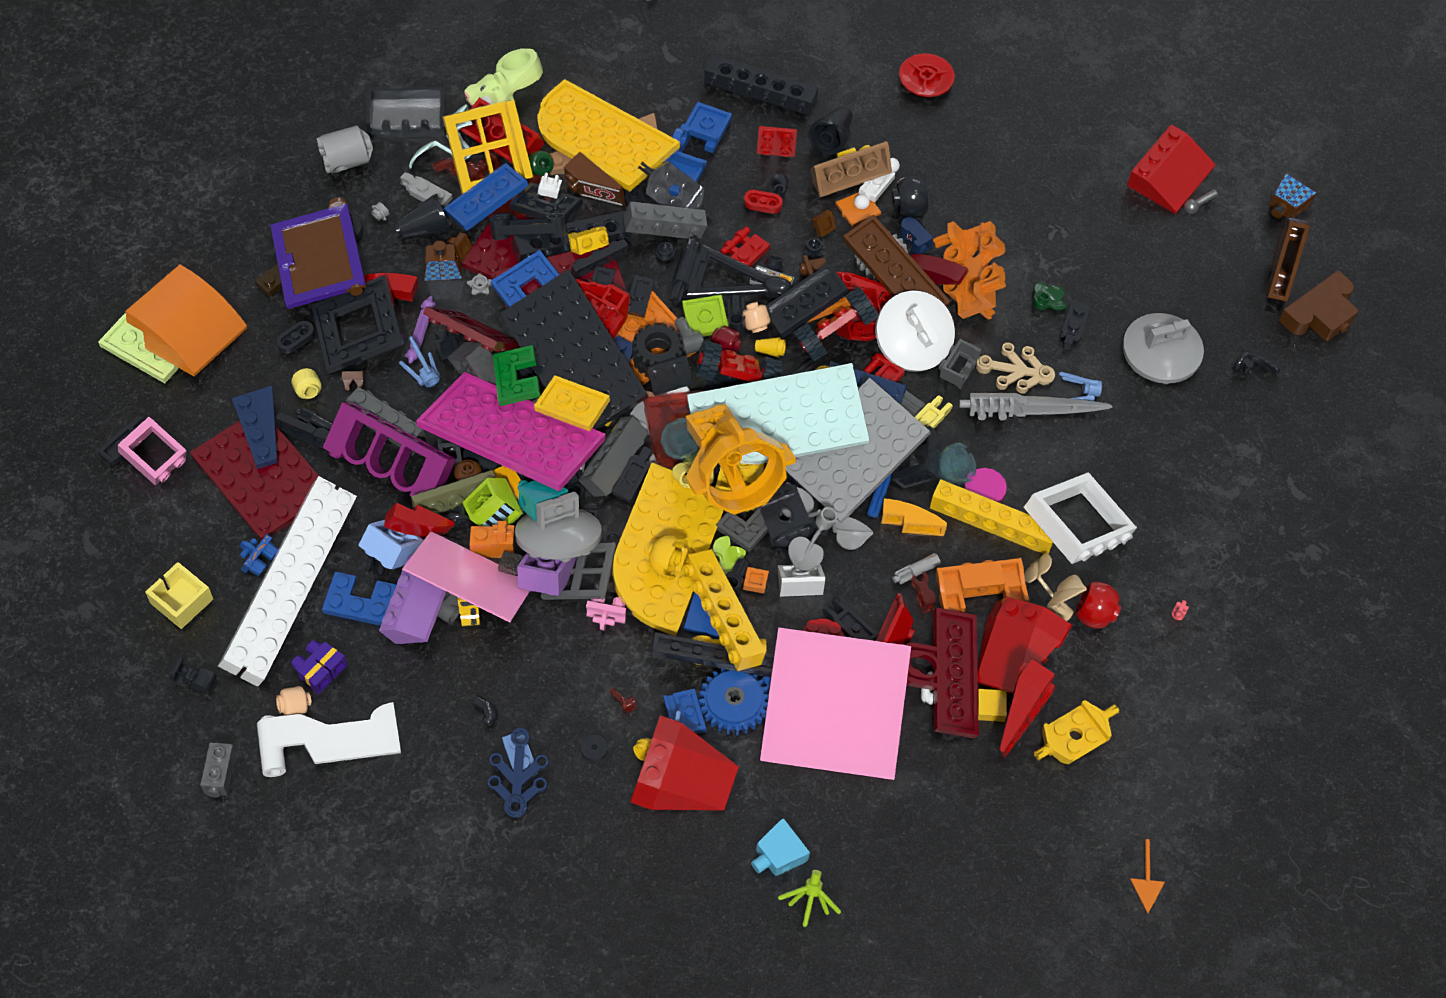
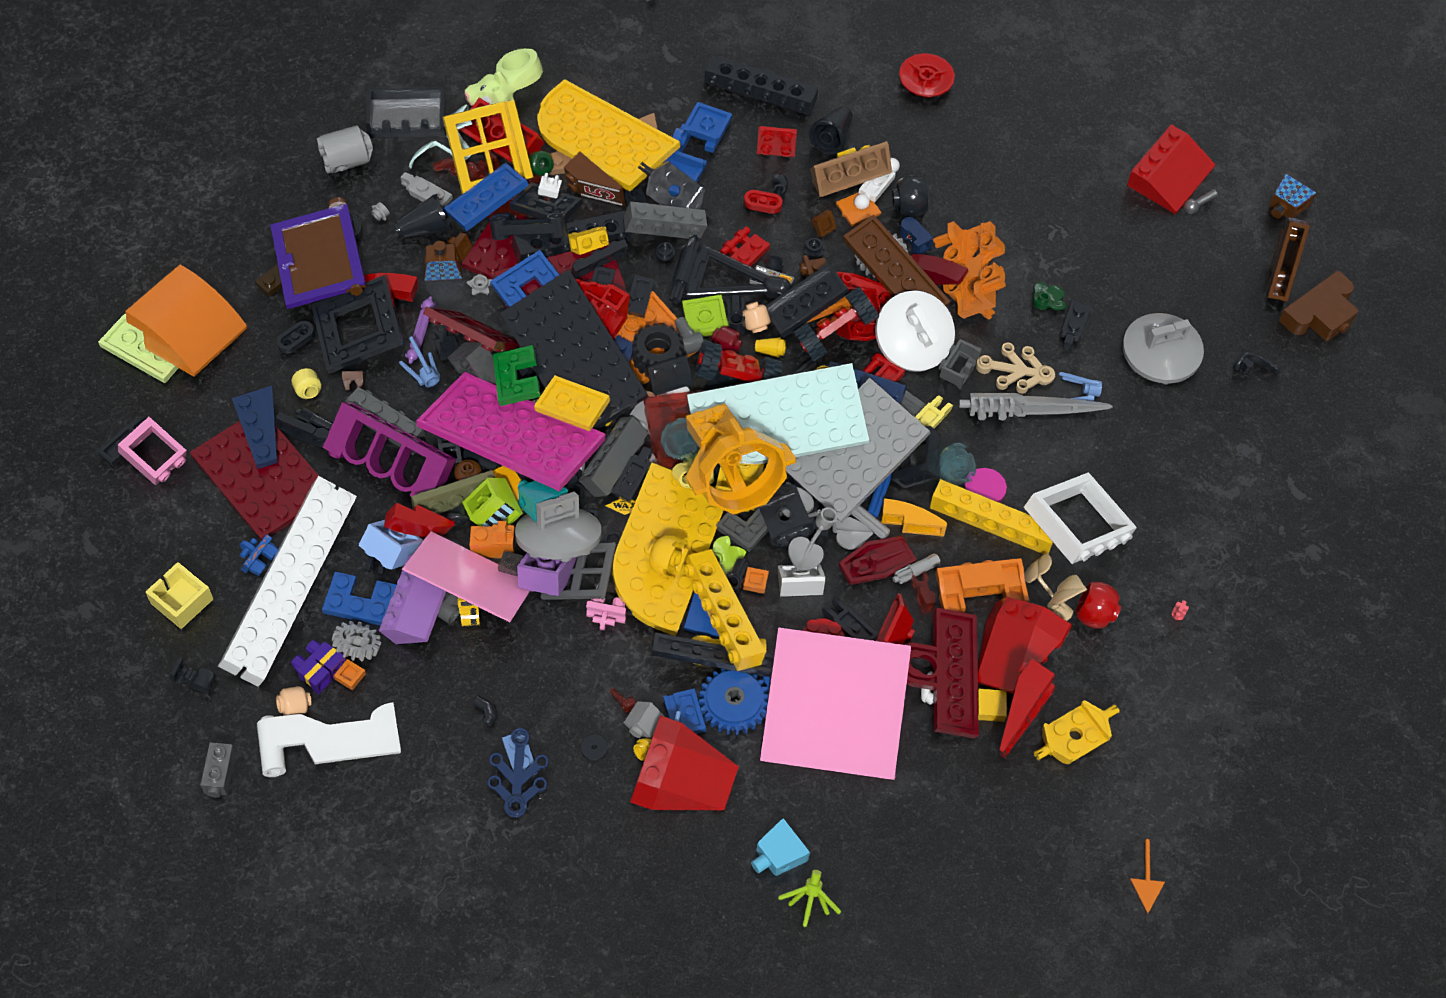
(349, 674): none -> orange plate
(356, 641): none -> light grey gear
(622, 506): none -> yellow sticker
(643, 719): none -> light grey brick
(871, 522): none -> light grey axle
(877, 560): none -> dark red piece

